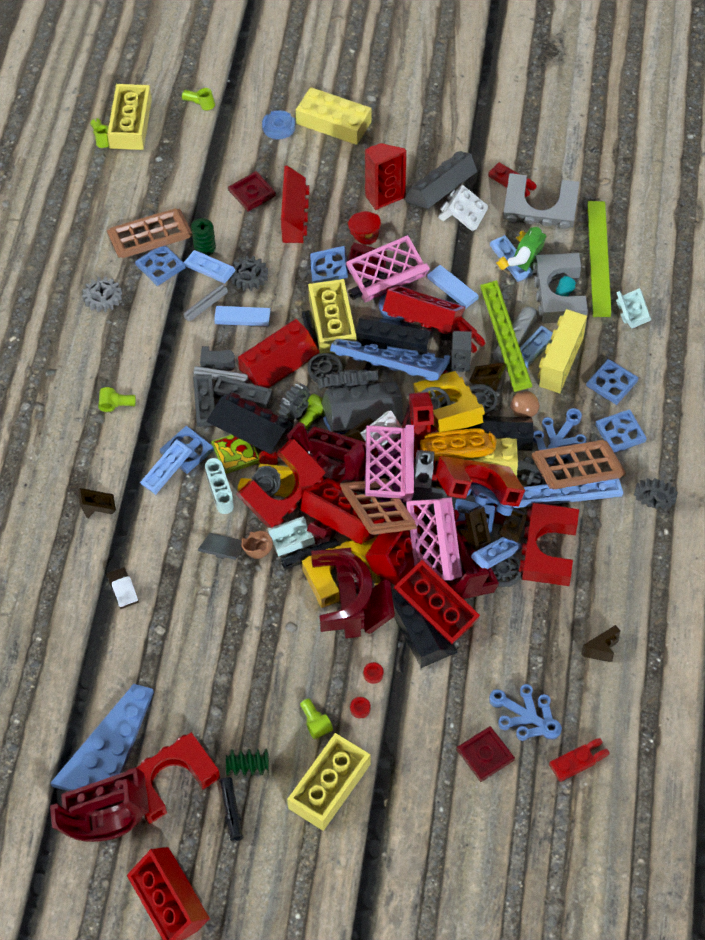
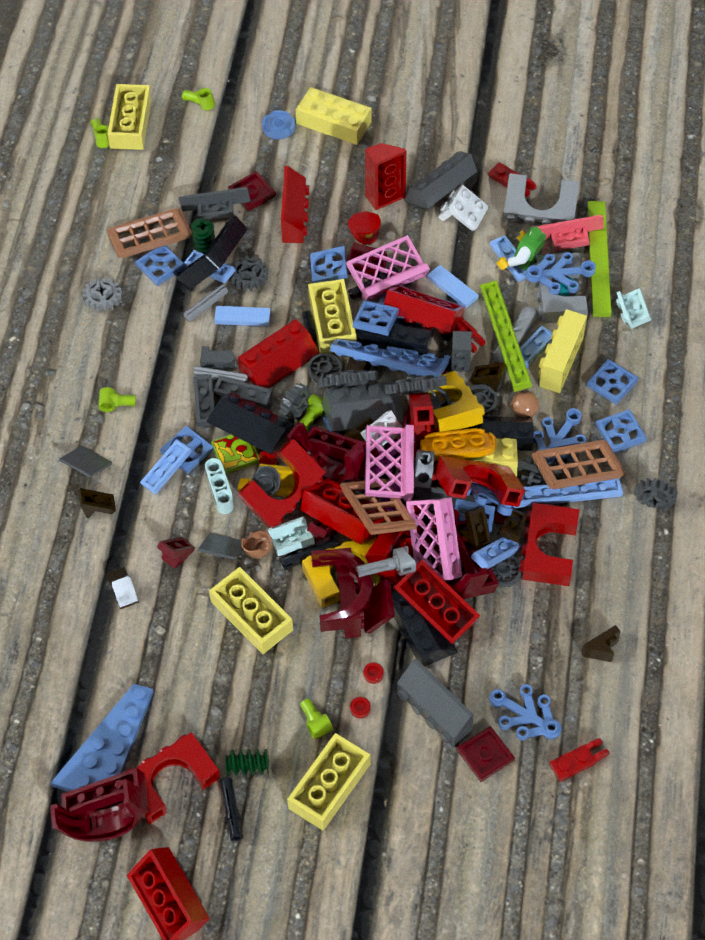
(85, 461): none -> dark grey piece
(175, 550): none -> dark red slope
(215, 204): none -> dark grey bracket
(215, 254): none -> black beam
(251, 610): none -> light yellow brick
(377, 309): none -> medium blue piece
(401, 562): none -> light grey piece
(415, 384): none -> dark grey gear
(435, 703): none -> dark grey slope
(538, 274): none -> medium blue plant
(572, 232): none -> coral bracket

